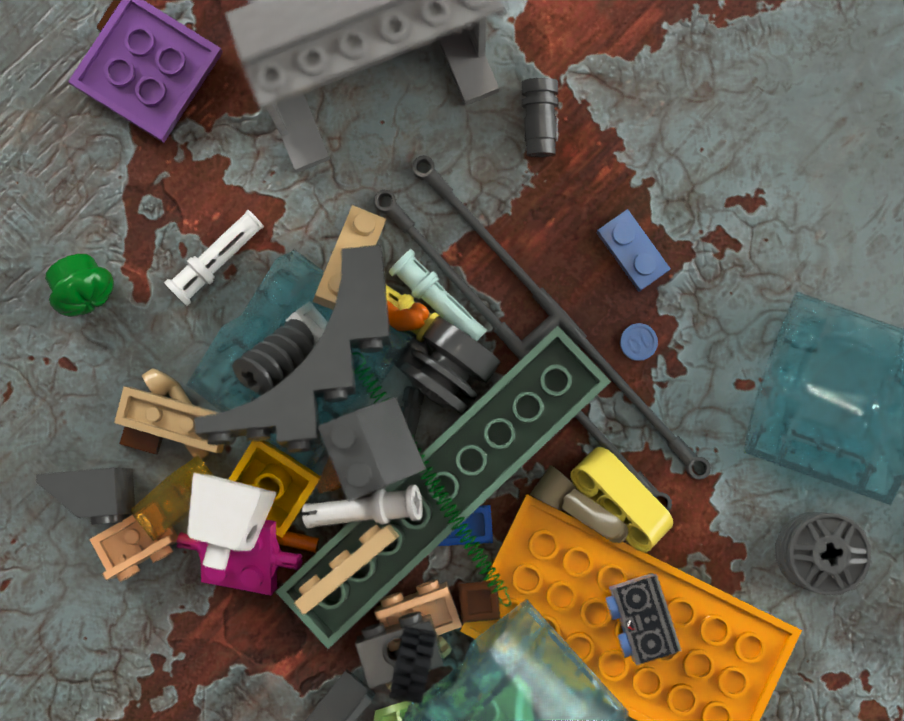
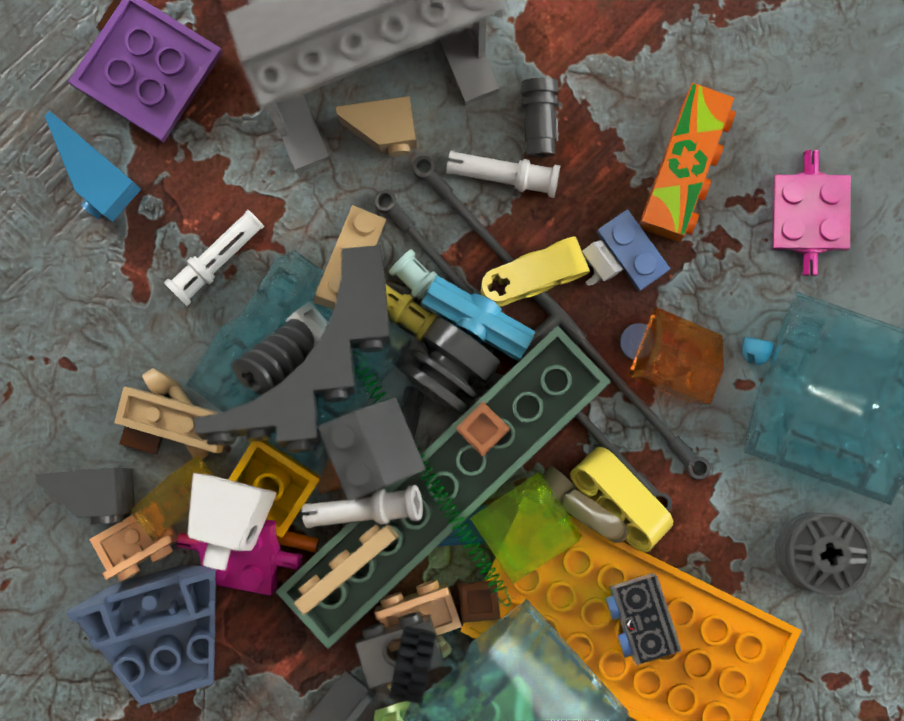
(78, 285): green piece -> none
(92, 175): none -> dark azure slope
(156, 630): none -> sand blue wedge
(382, 124): none -> tan slope
(407, 318): orange arm -> none
(478, 318): none -> medium azure piece
(482, 429): none -> nougat tile
(521, 175): none -> white pin
(526, 527): none -> clear neon green piece
(536, 272): none -> light yellow piece
(602, 261): none -> white tile
(679, 358): none -> clear orange slope
(686, 163): none -> orange brick
(756, 350): none -> medium azure hinge
(811, 212): none -> plate

